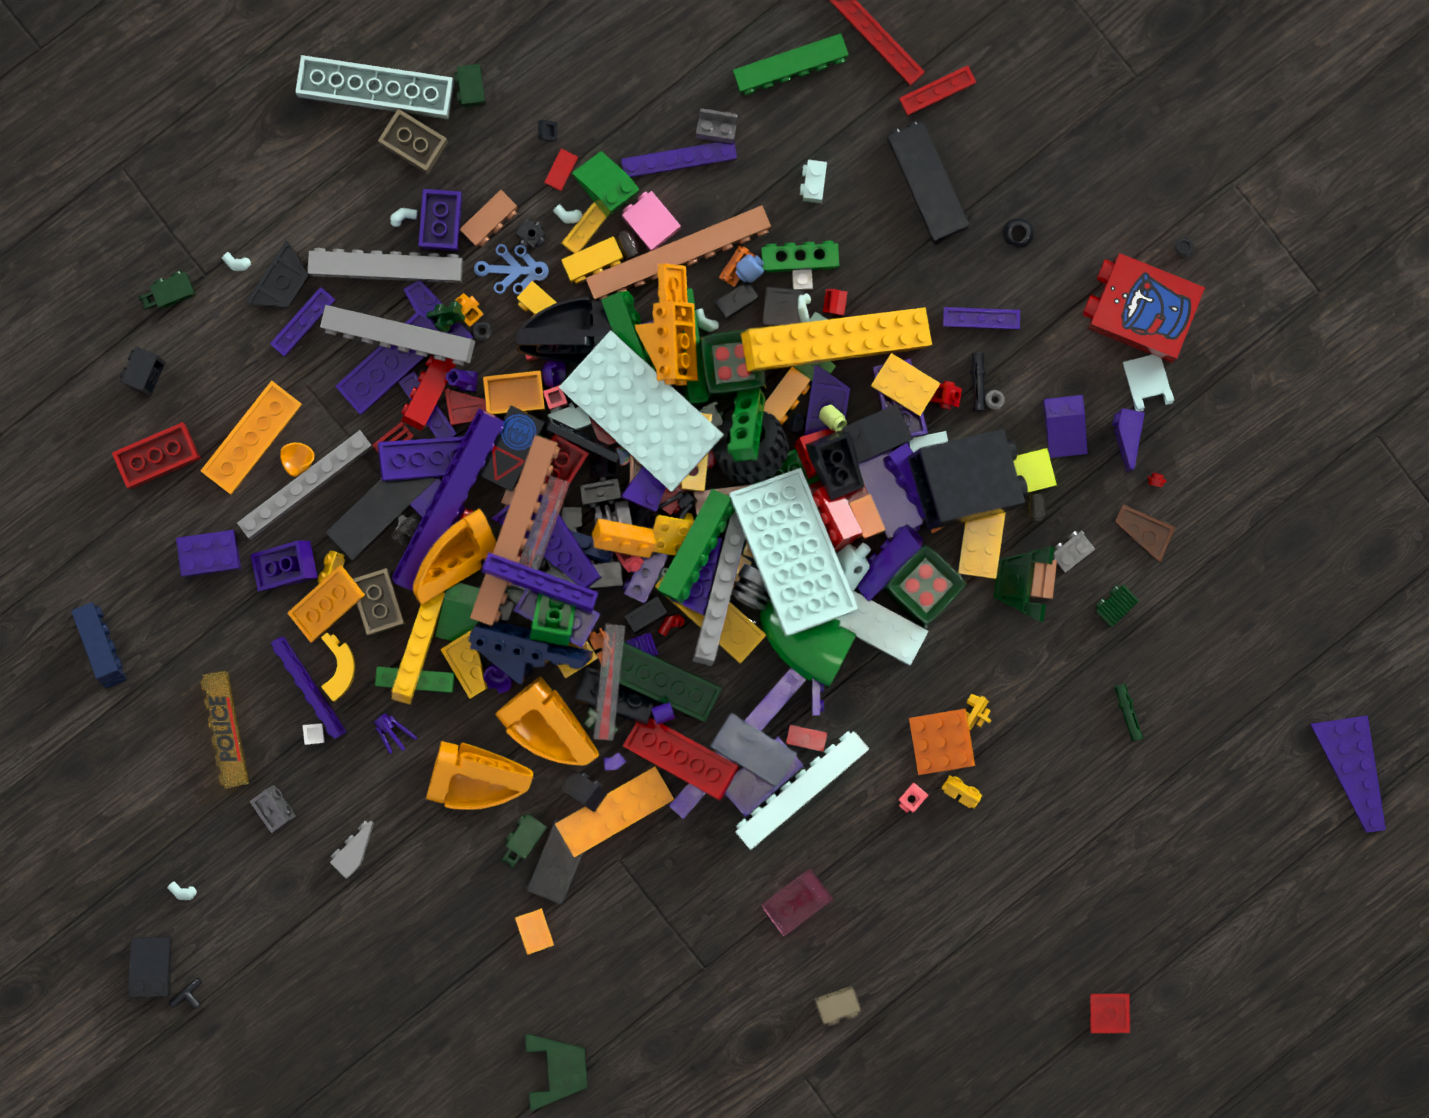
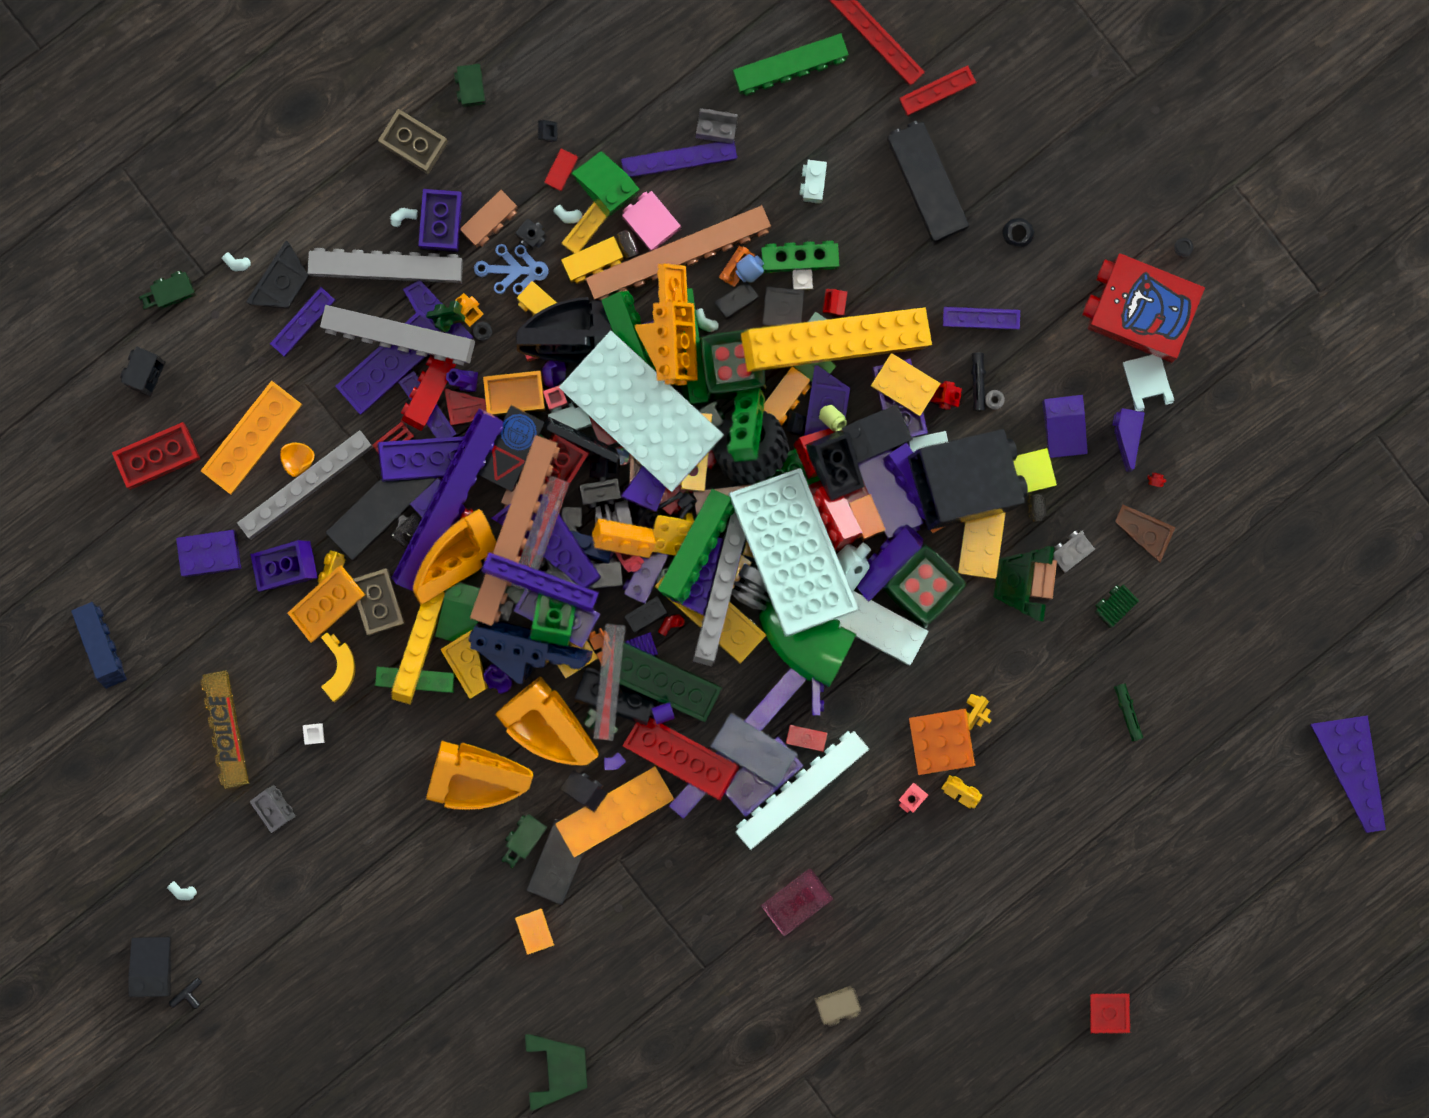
(306, 684): dark purple plate -> none
(352, 855): light grey slope -> none
(374, 87): light aqua brick -> none
(385, 724): dark purple plant -> none
(802, 308): light aqua arm -> none

